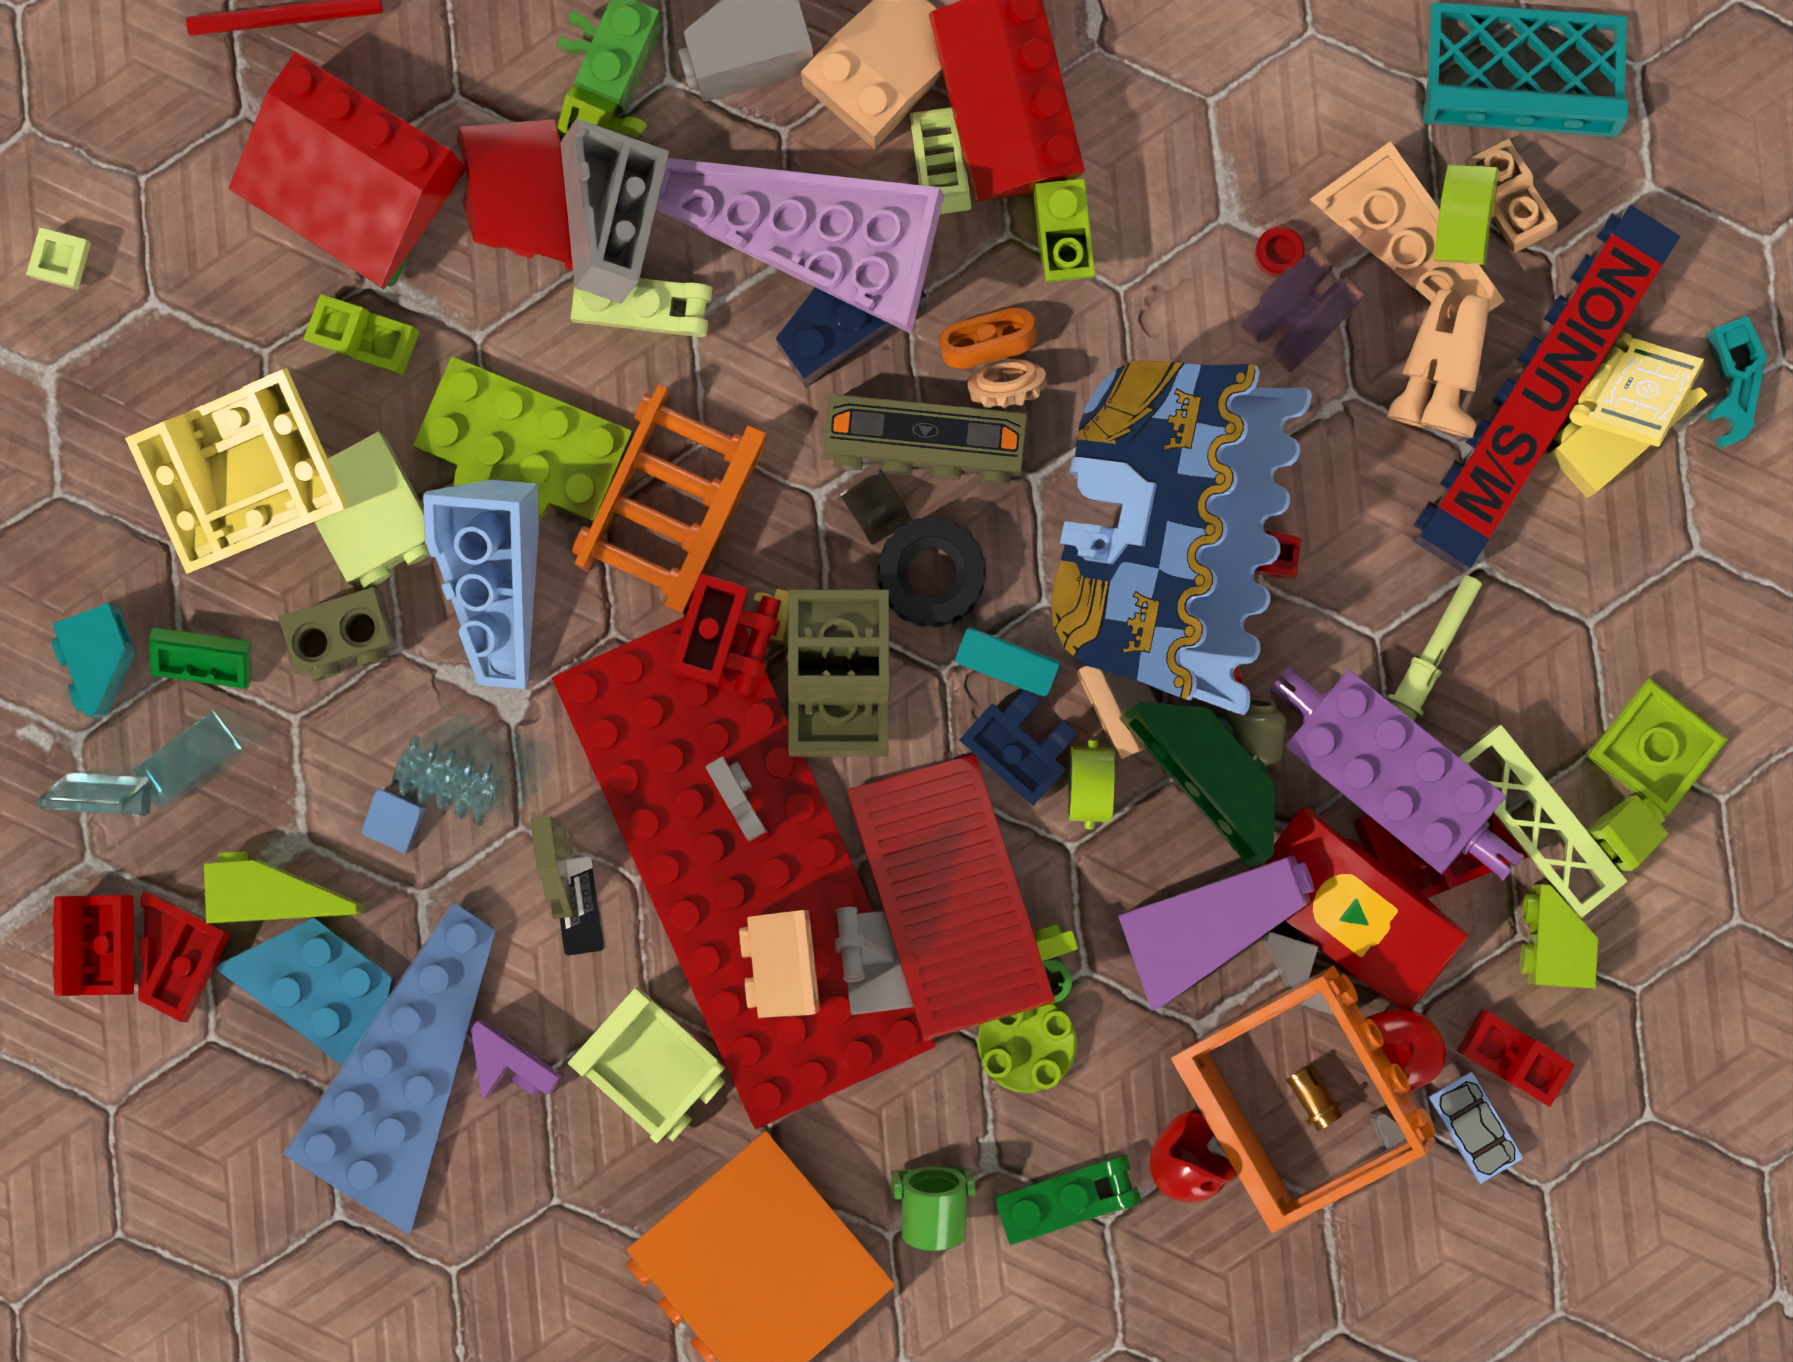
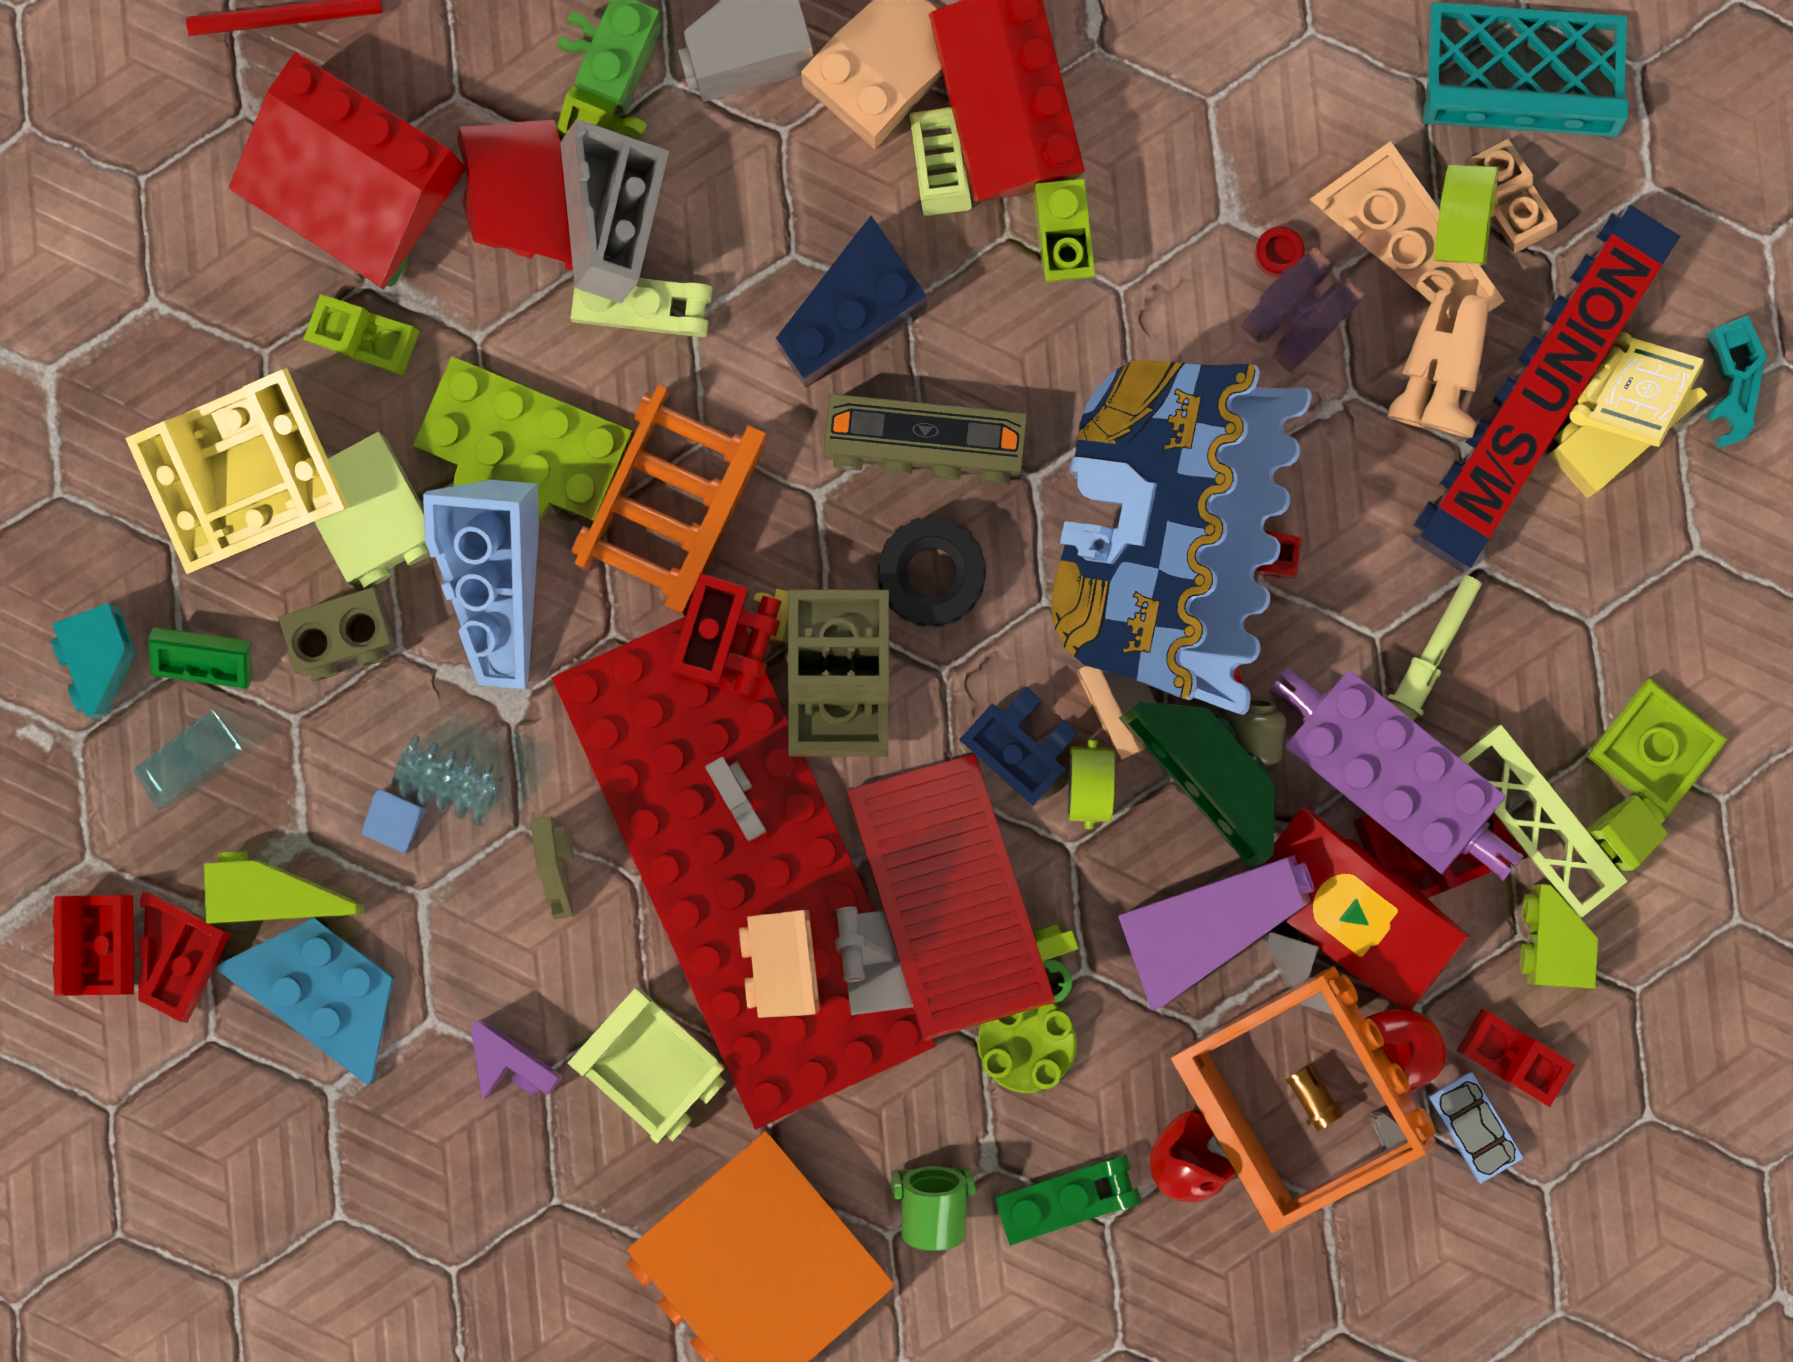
(58, 258): yellowish green plate -> none
(99, 794): clear light blue slope -> none
(388, 1100): medium blue wing -> none
(583, 931): black sticker -> none
(833, 232): lavender wing -> none
(876, 507): clear smoke slope -> none
(988, 338): orange plate -> none
(1007, 383): light nougat gear -> none
(1007, 662): teal slope -> none

